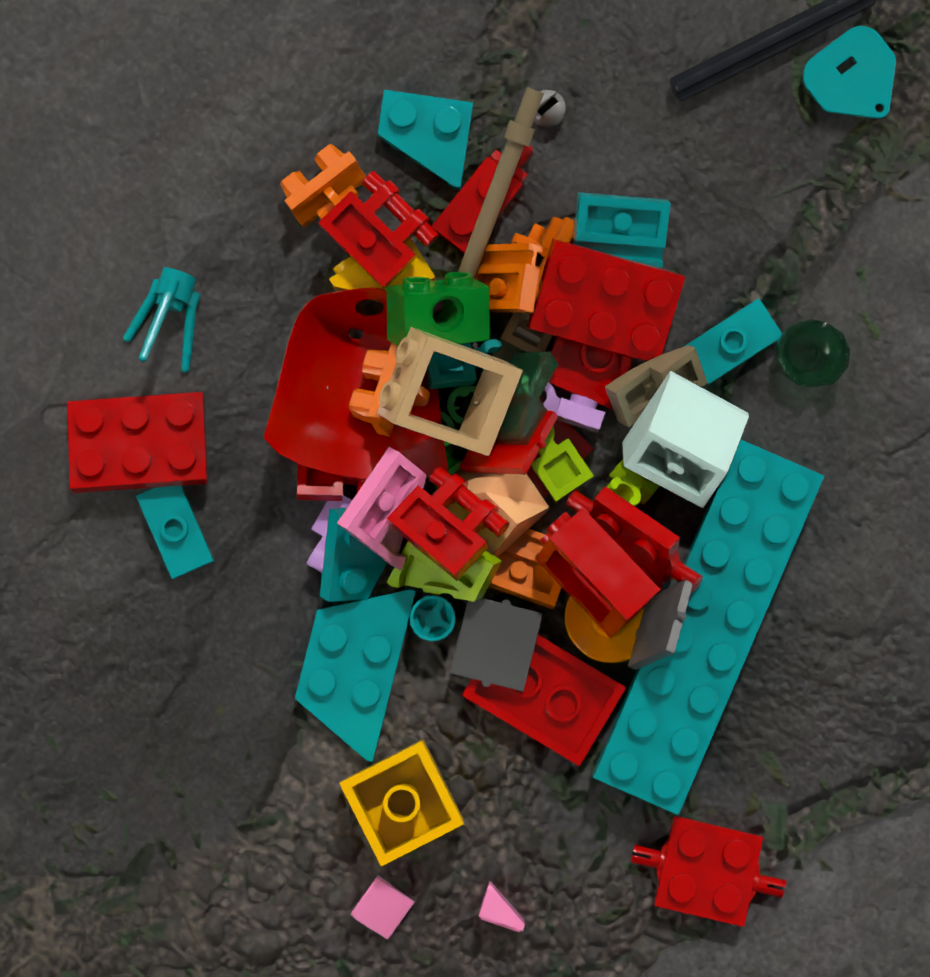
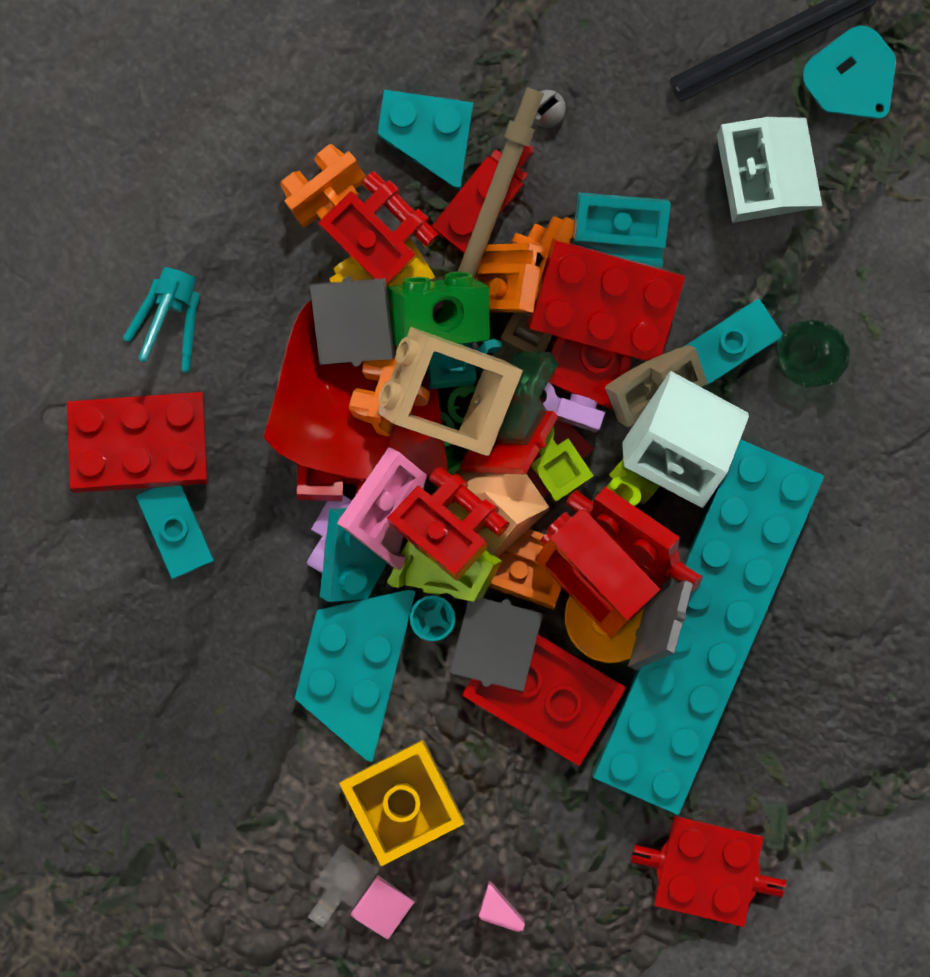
(345, 880): none -> clear plate
(352, 321): none -> dark grey piece
(768, 167): none -> light aqua slope

